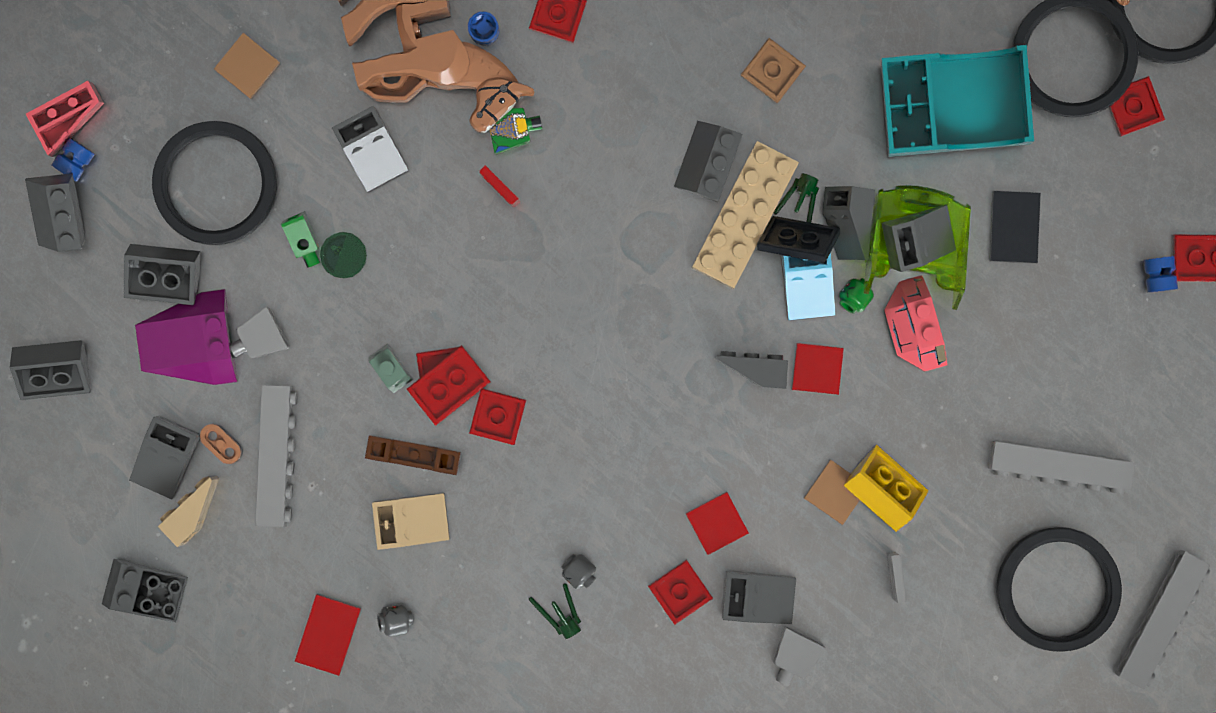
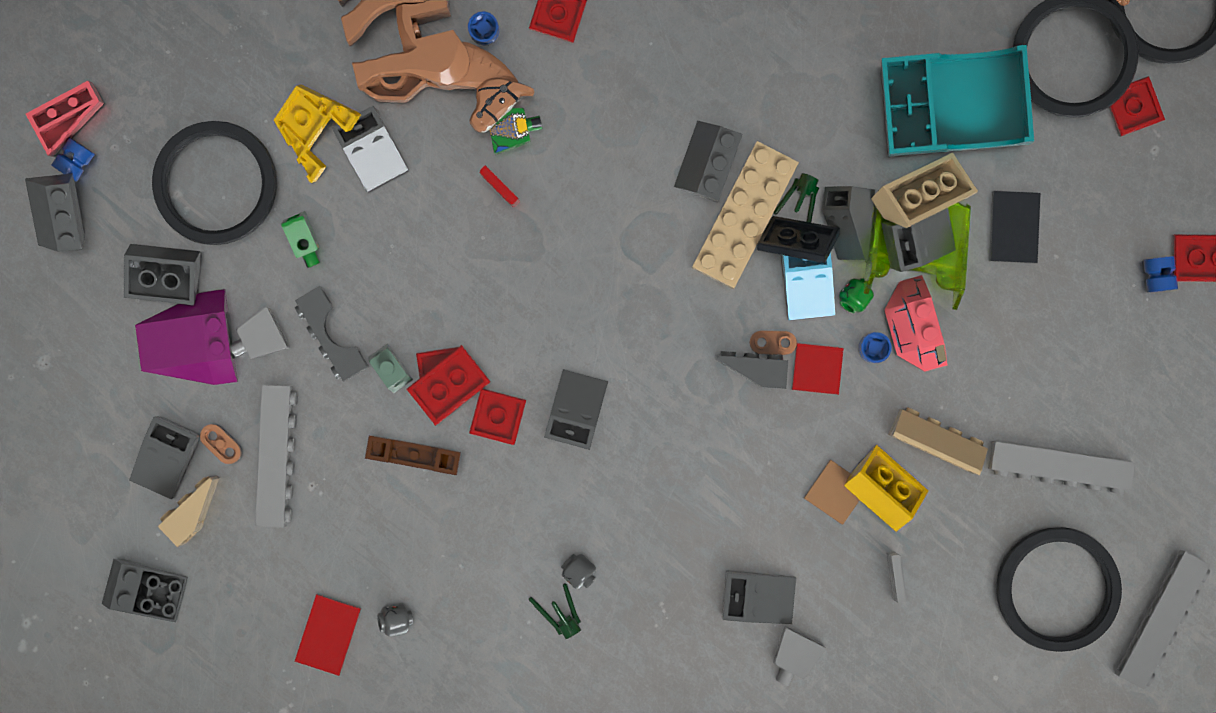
(50, 370): dark grey slope -> none
(247, 65): medium nougat tile -> none
(304, 119): none -> yellow wing
(315, 308): none -> dark grey arch
(343, 255): clear green tile -> none
(410, 521): tan slope -> none
(576, 409): none -> dark grey slope
(680, 592): red tile -> none
(717, 523): red tile -> none
(773, 70): medium nougat tile -> none
(773, 342): none -> nougat plate
(874, 347): none -> blue wheel
(924, 192): none -> tan slope
(938, 441): none -> tan slope

